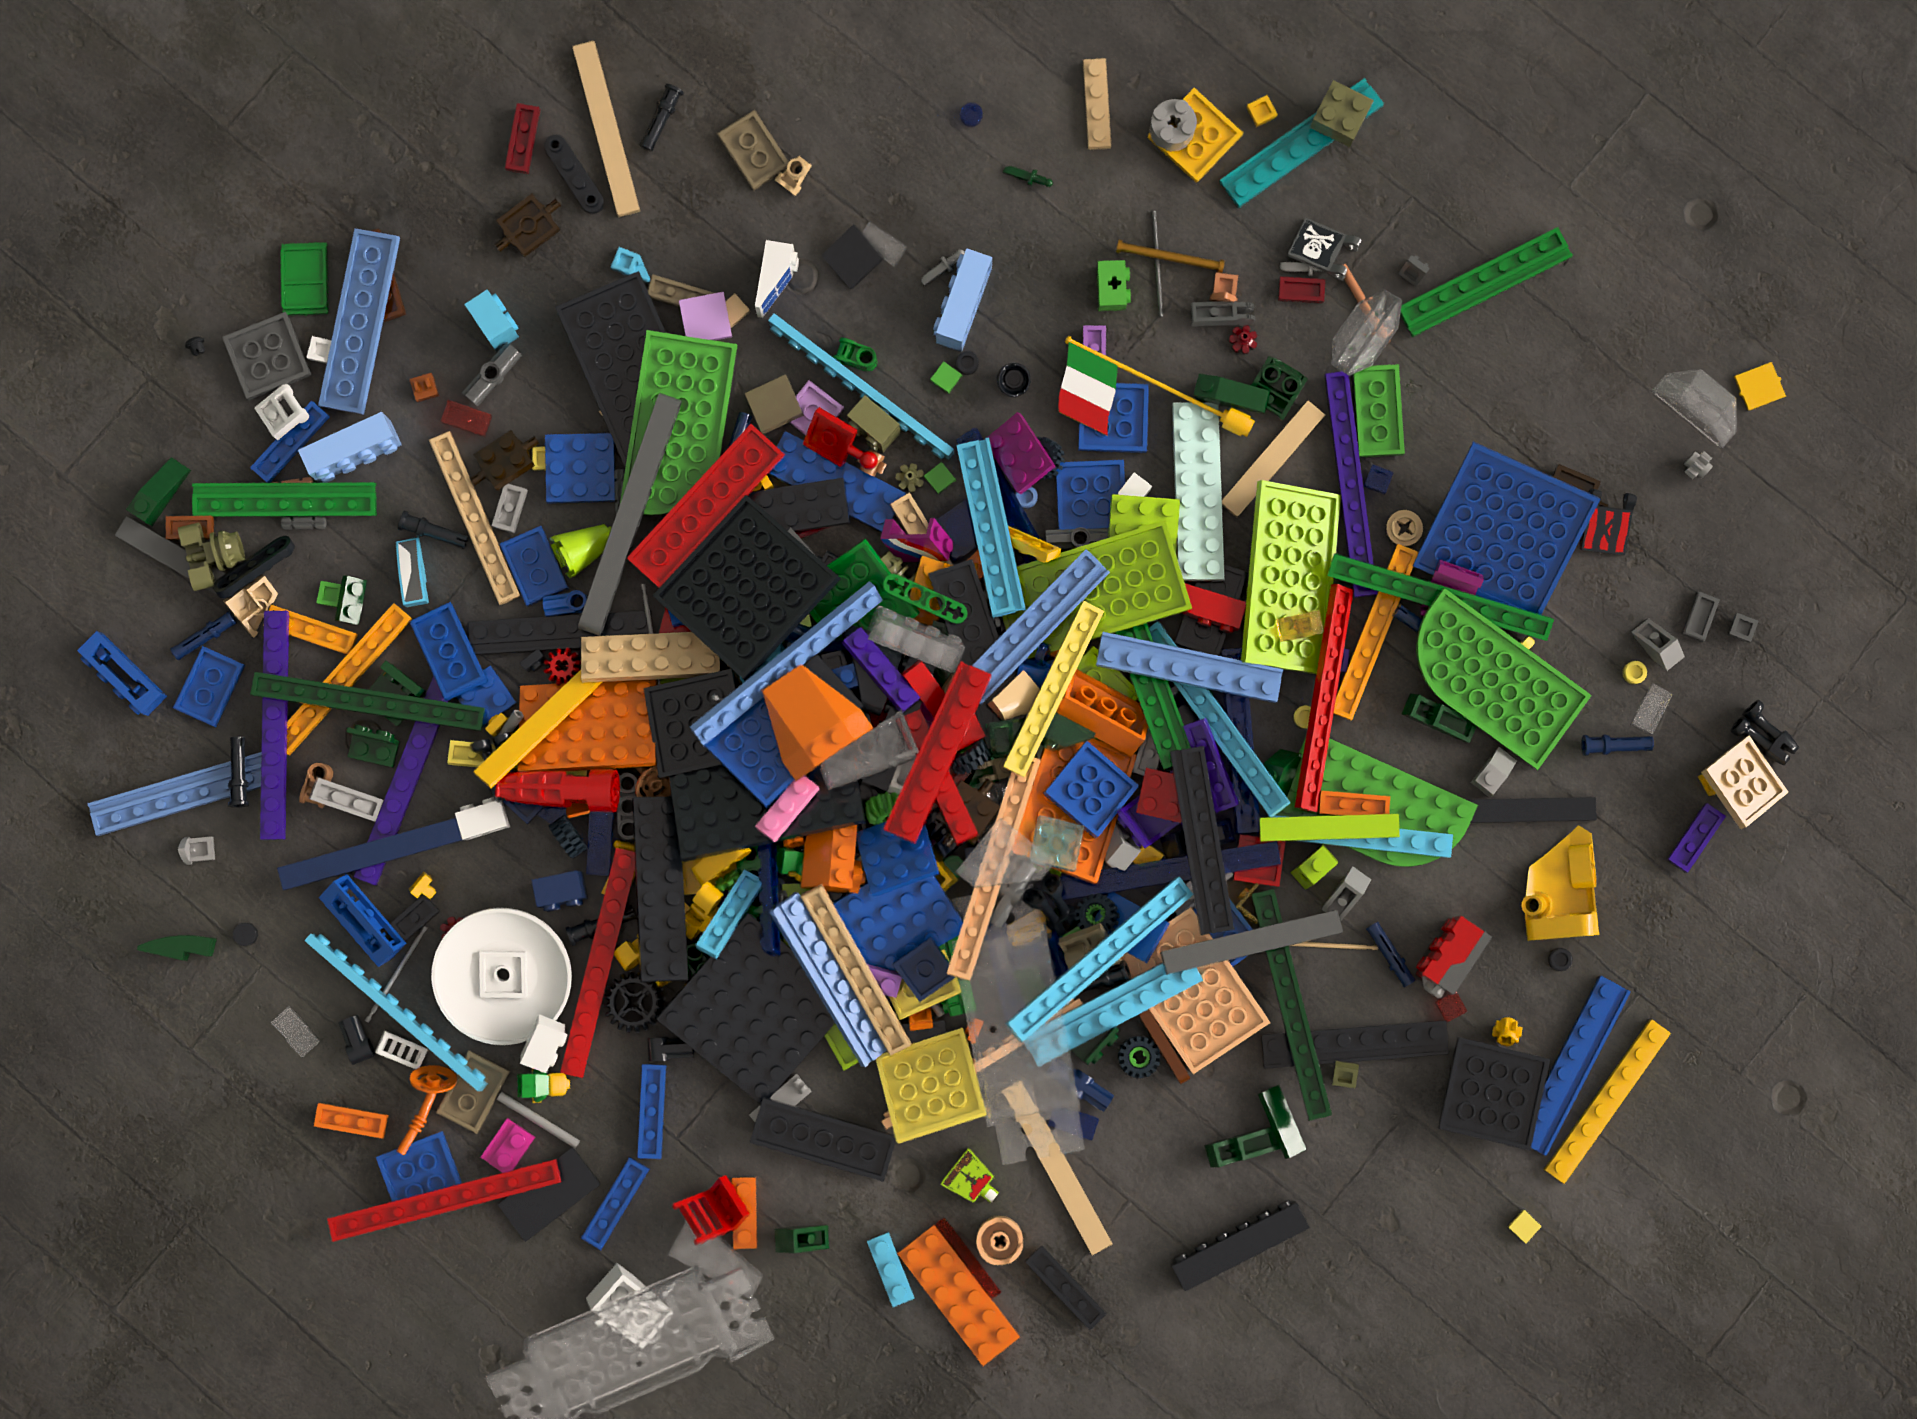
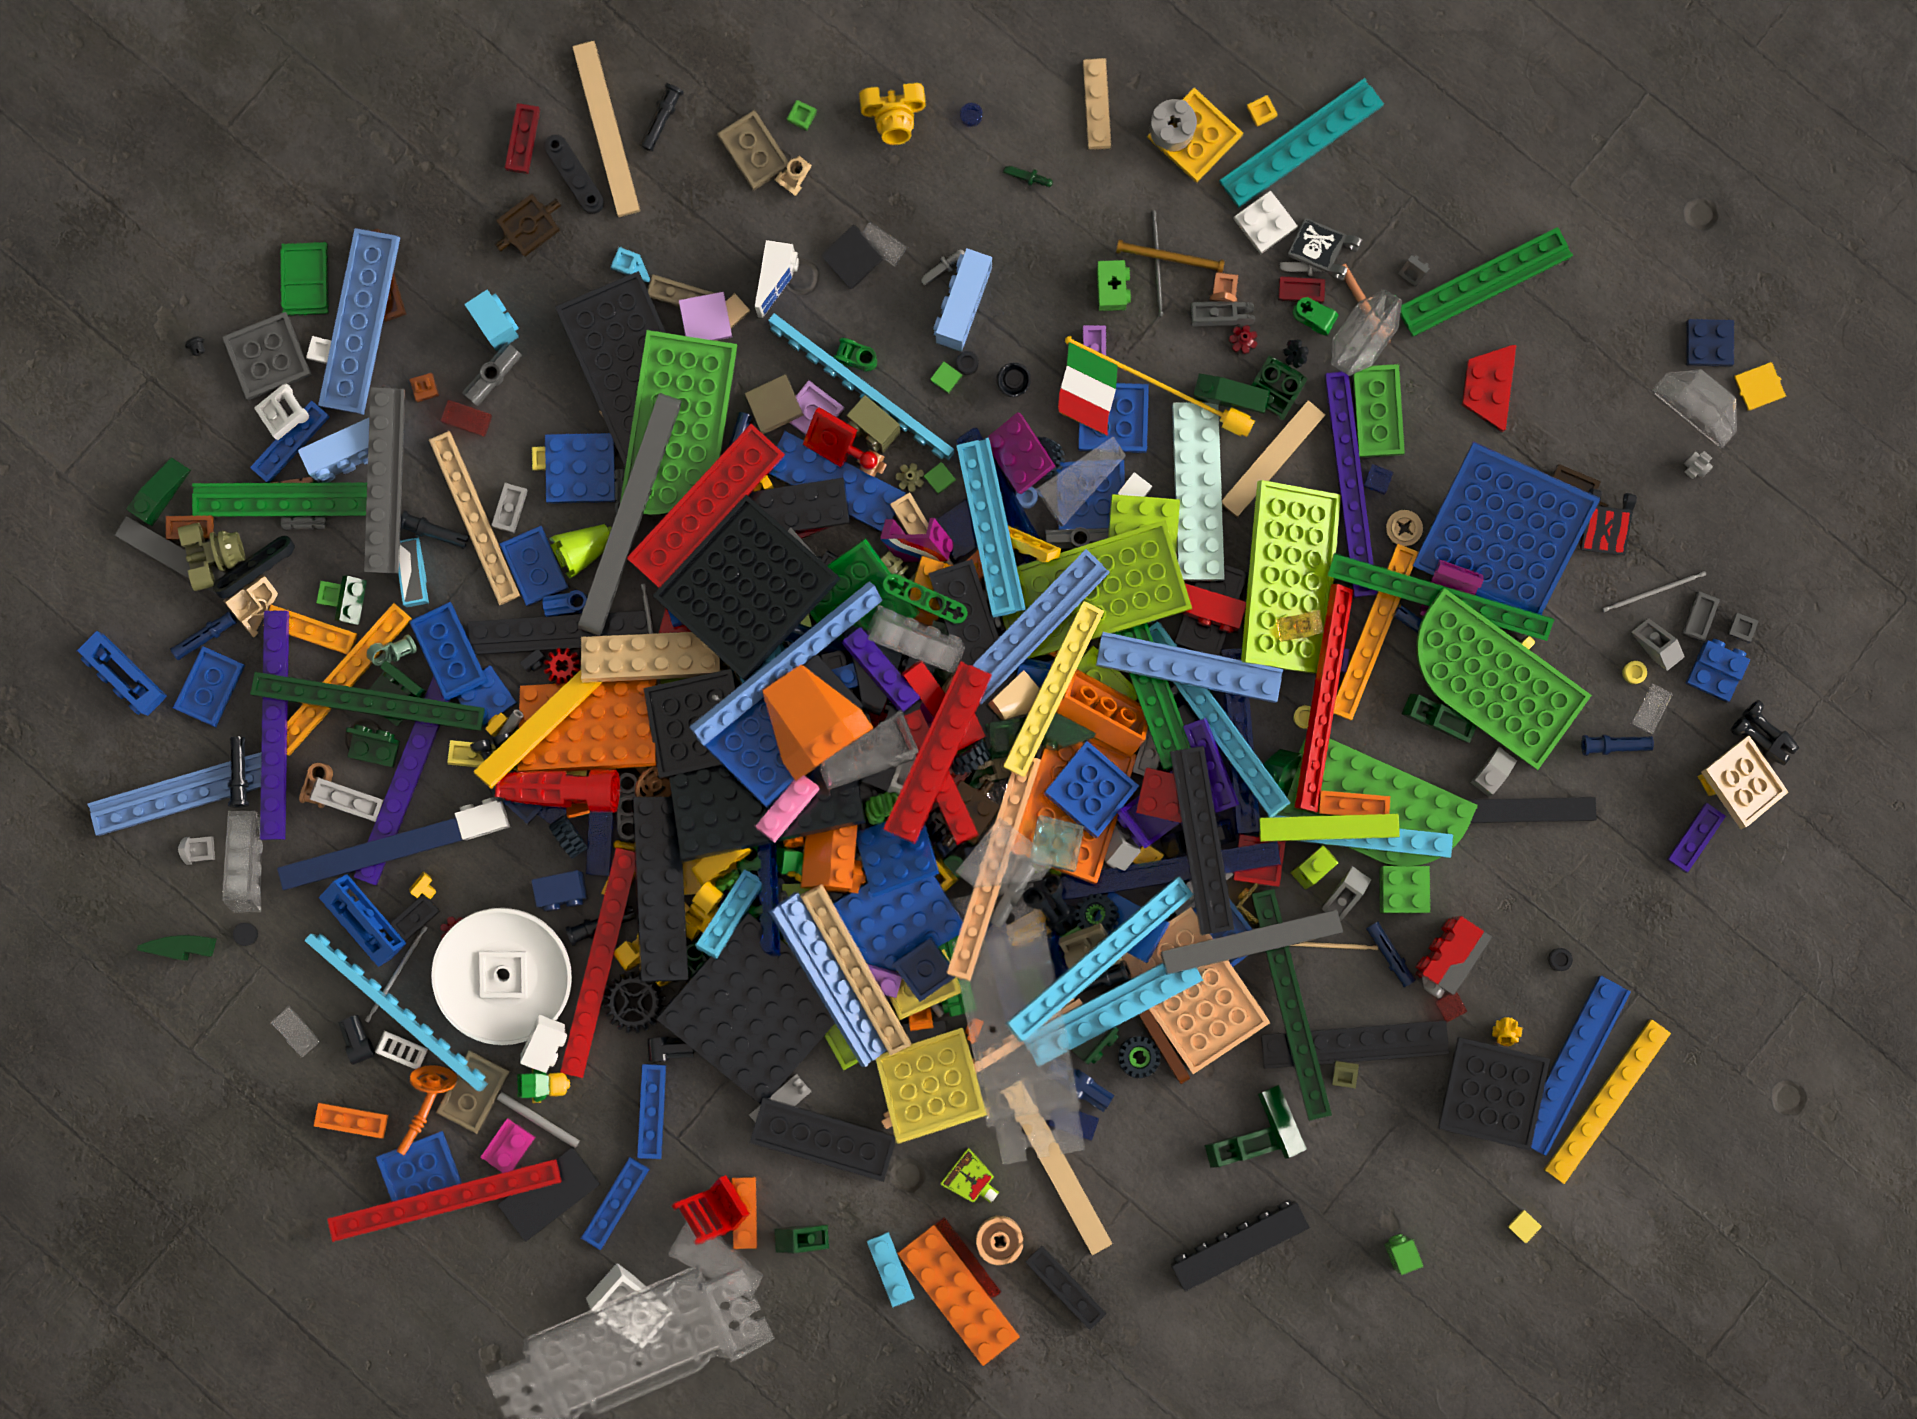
(243, 862): none -> clear wedge
(384, 480): none -> dark grey plate
(391, 650): none -> sand green connector
(504, 460): dark brown plate -> none
(801, 115): none -> bright green tile
(893, 113): none -> yellow beam
(1042, 654): clear blue tile -> none
(1074, 485): none -> clear wedge
(1265, 222): none -> white plate
(1296, 353): none -> black plant
(1317, 316): none -> green piece
(1341, 113): olive brick -> none
(1403, 1254): none -> bright green brick
(1404, 889): none -> bright green brick
(1489, 385): none -> red wing
(1564, 889): yellow panel -> none
(1657, 590): none -> light grey piece
(1709, 342): none -> dark blue plate
(1718, 670): none -> blue plate

